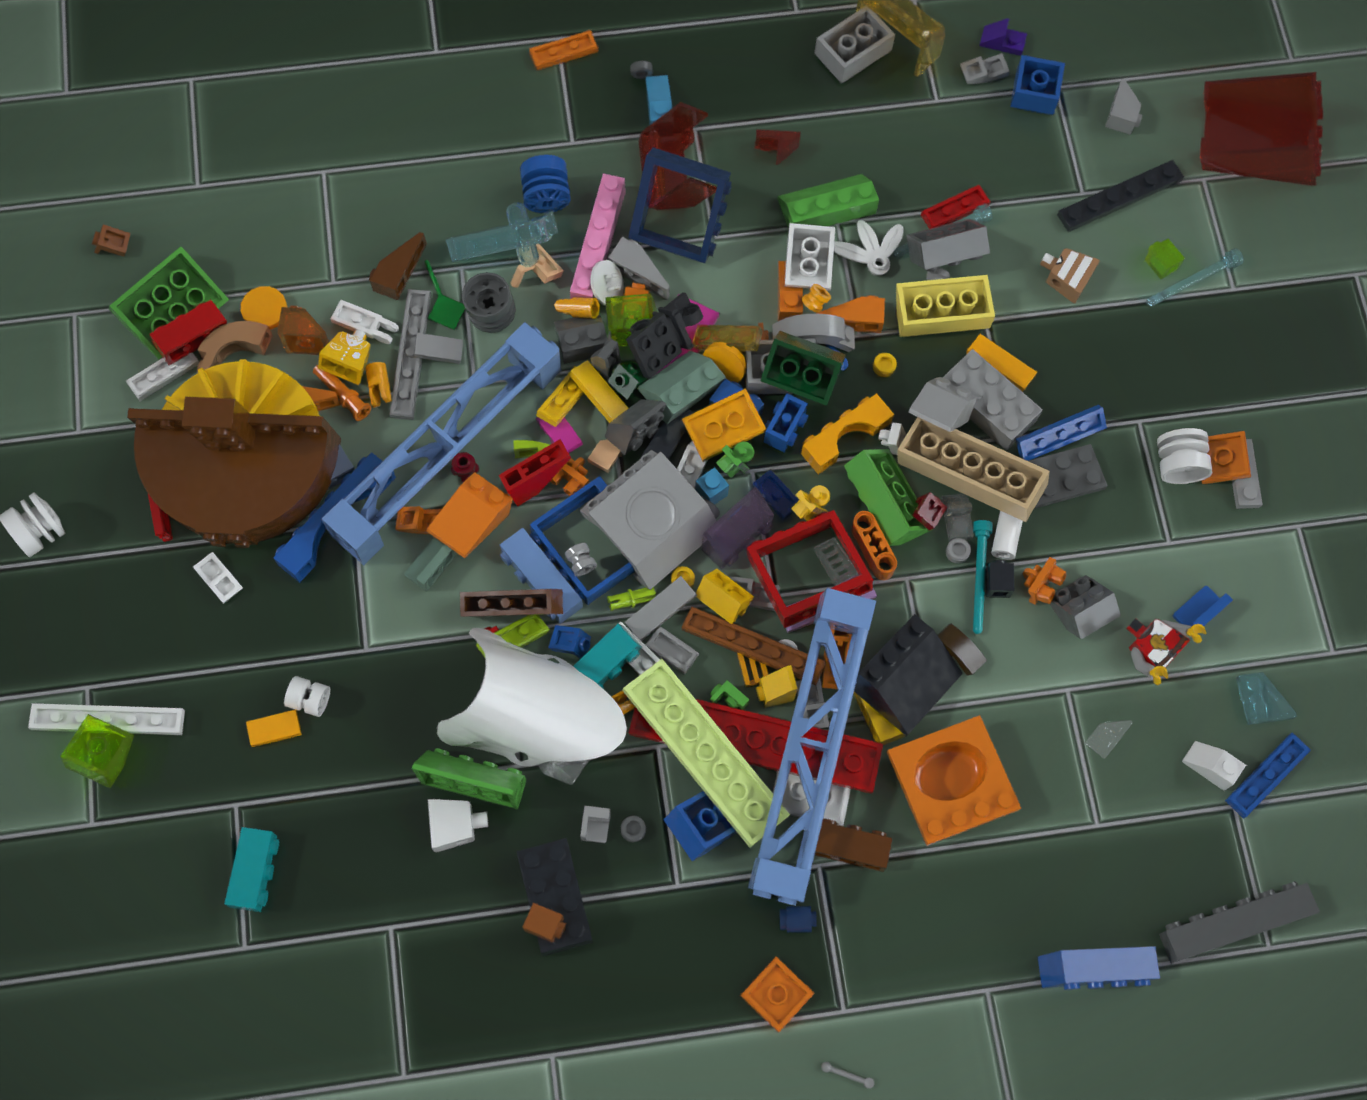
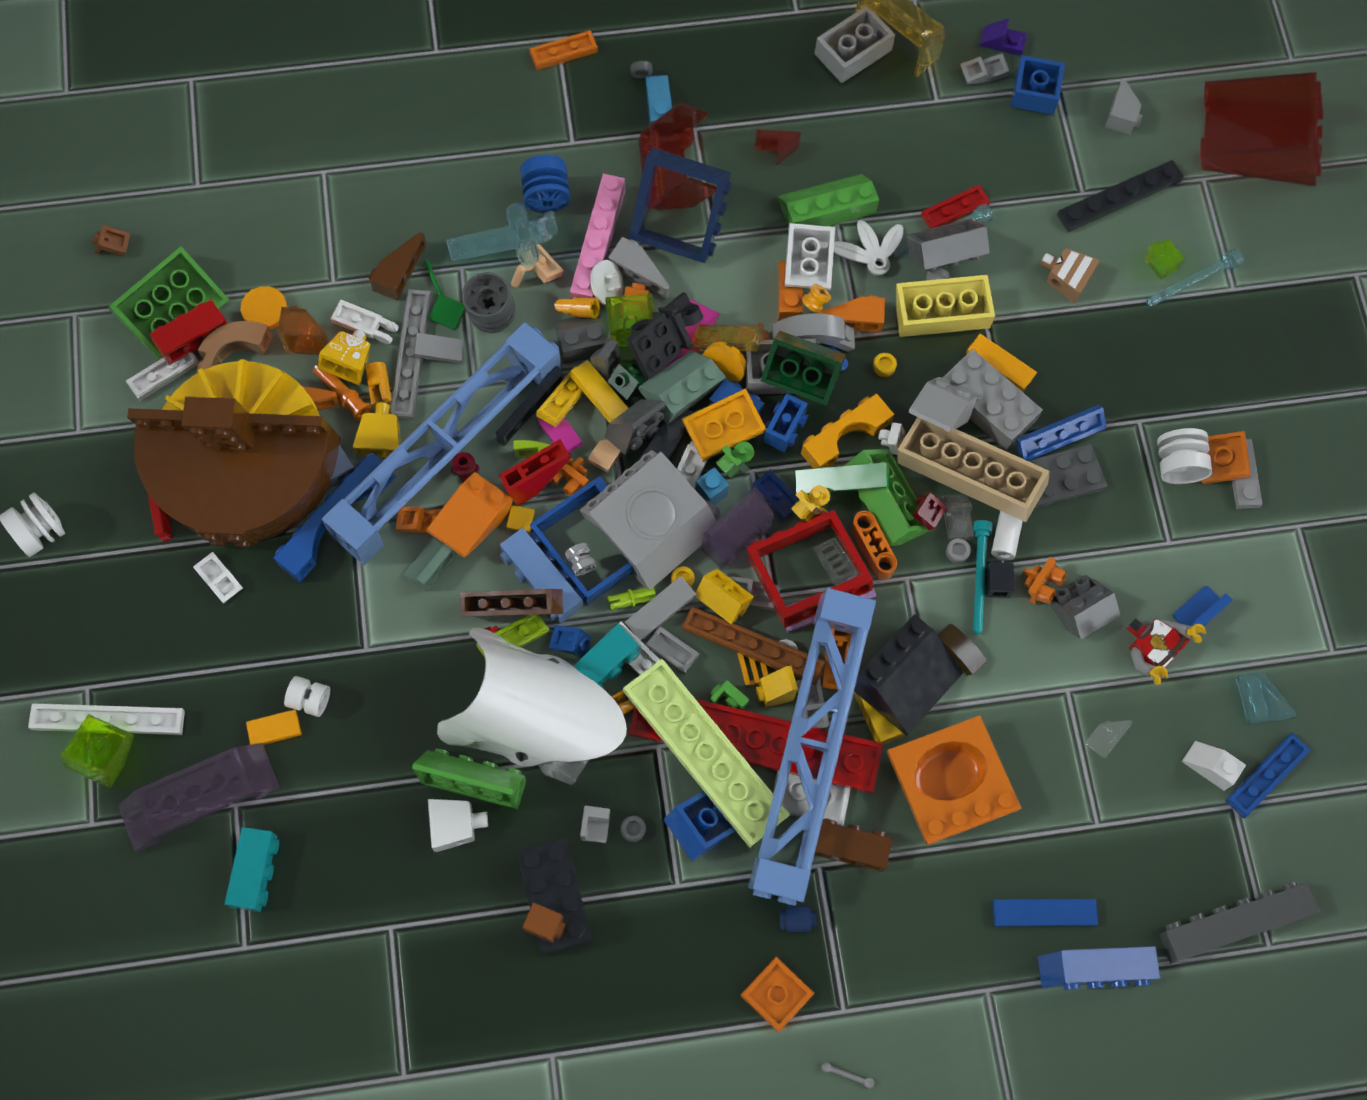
(197, 793): none -> clear purple slope
(377, 433): none -> yellow torso
(520, 518): none -> yellow tile
(529, 406): none -> black tile
(844, 477): none -> tile
(1045, 913): none -> blue tile

